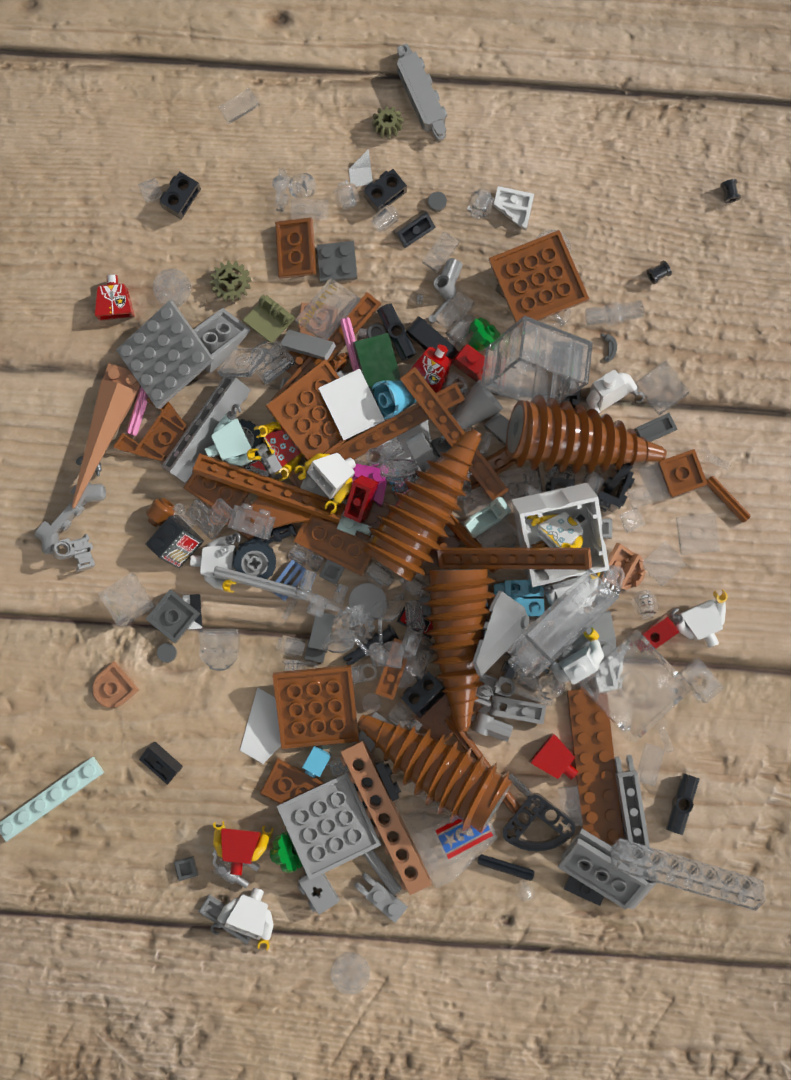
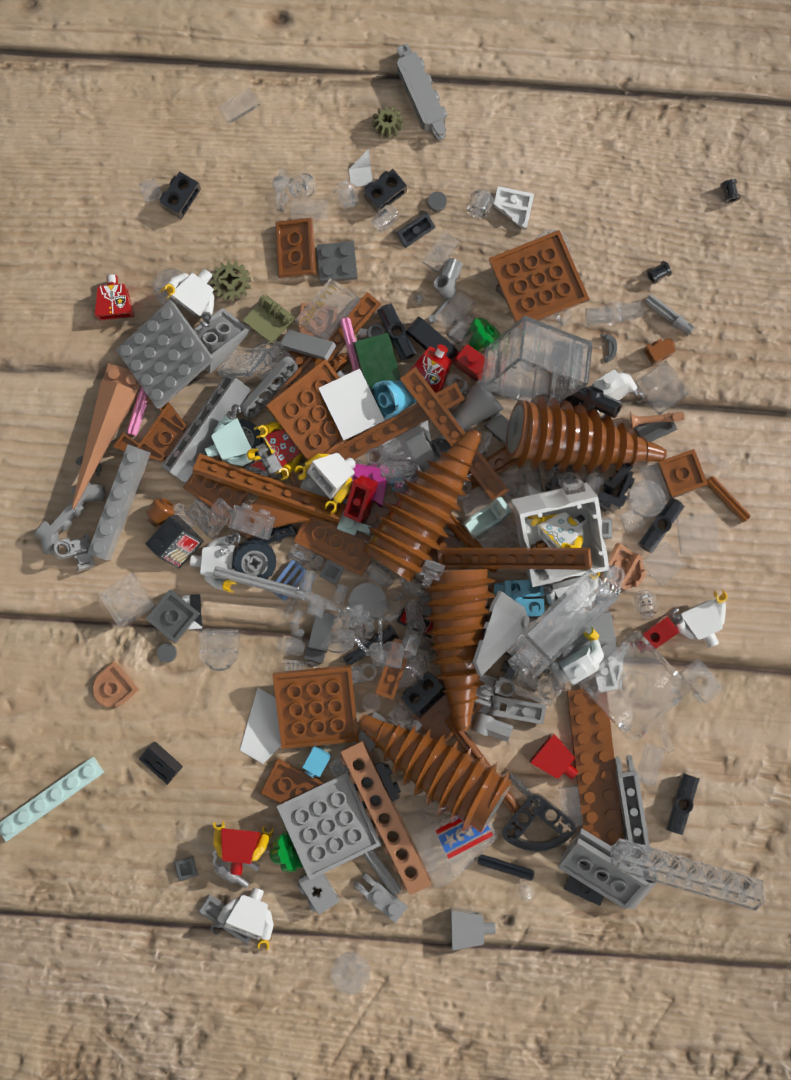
(119, 502): none -> light grey brick
(193, 294): none -> white torso
(267, 386): none -> light grey beam
(294, 624): none -> clear arm
(431, 571): none -> clear plate
(468, 928): none -> light grey torso
(571, 483): none -> clear tile
(594, 398): none -> black piece
(646, 499): none -> clear tile
(660, 350): none -> dark orange brick
(668, 417): none -> nougat piece
(668, 516): none -> black piece
(677, 321): none -> light grey axle

